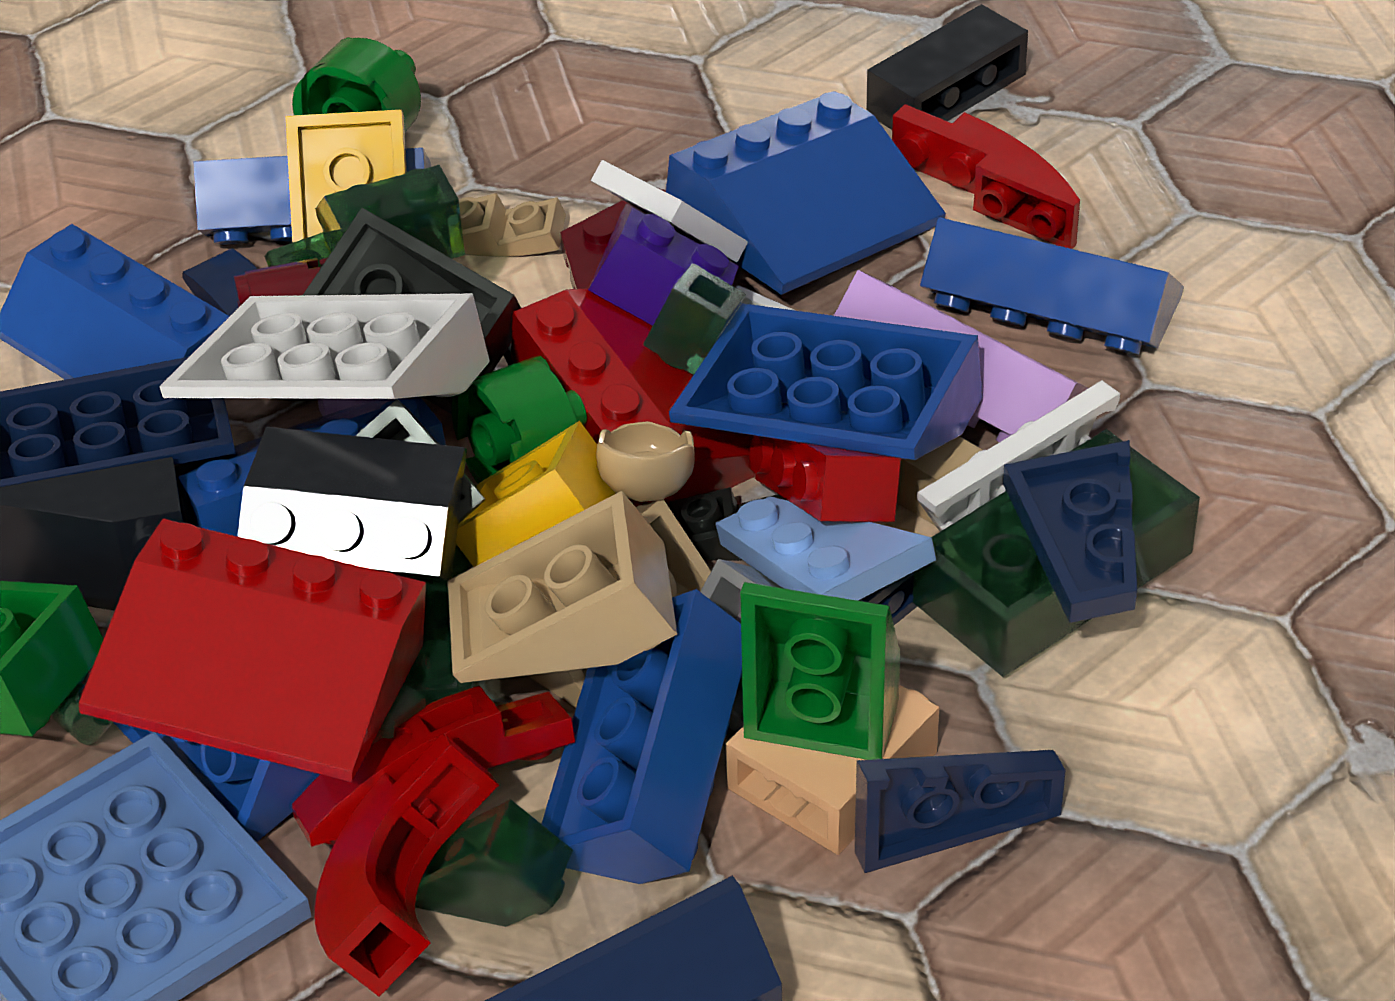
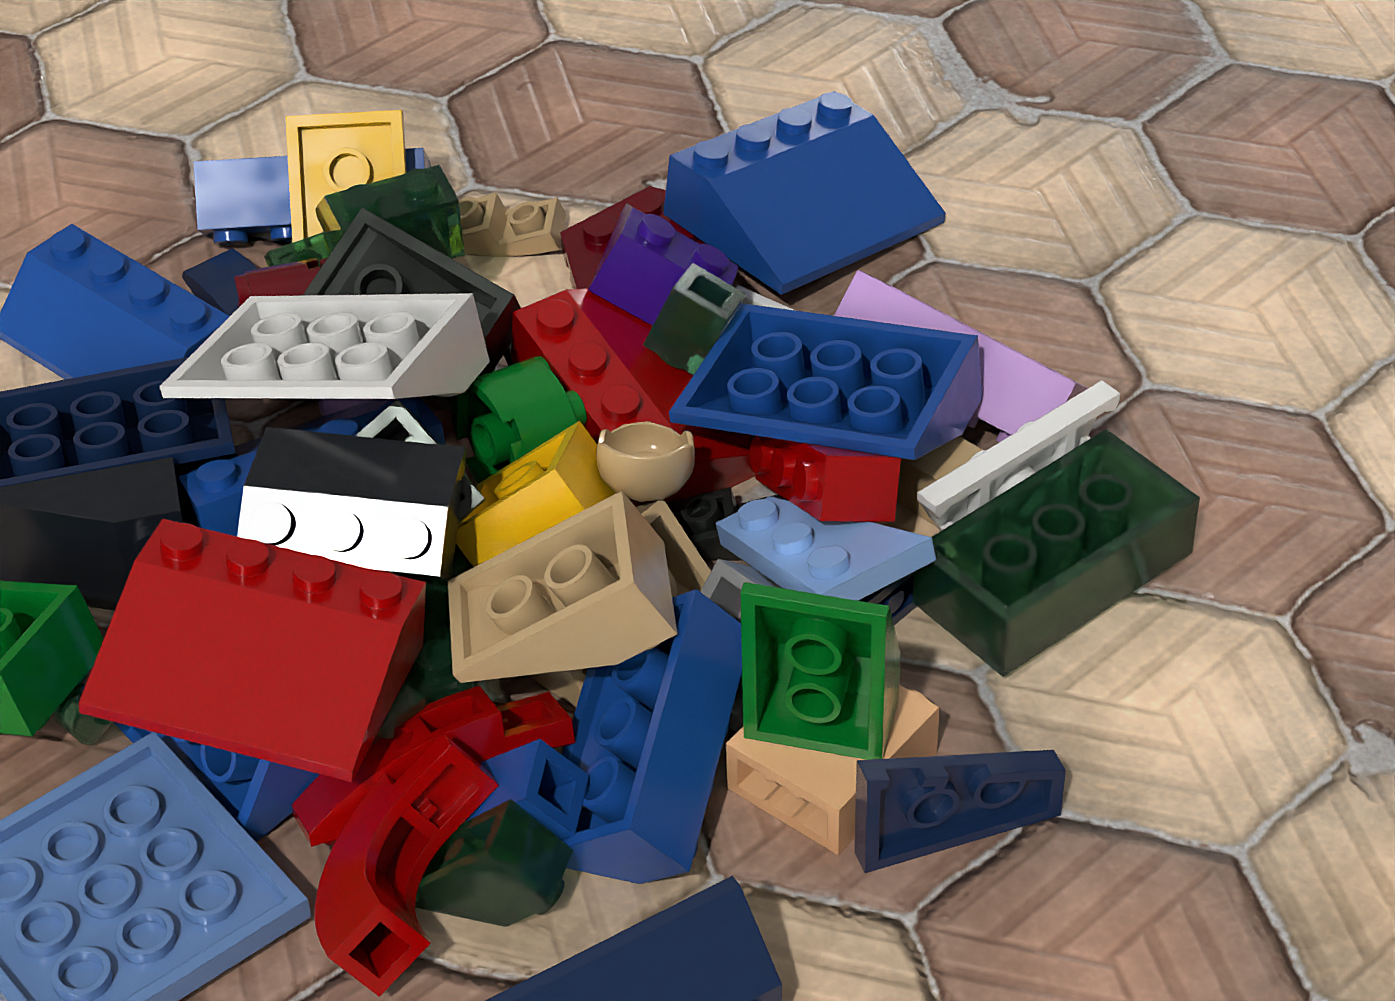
(360, 78): green brick -> none
(540, 783): none -> blue brick
(675, 211): white tile -> none
(949, 67): black brick -> none
(1001, 172): red slope -> none
(1050, 284): blue slope -> none
(1080, 526): dark blue wing -> none

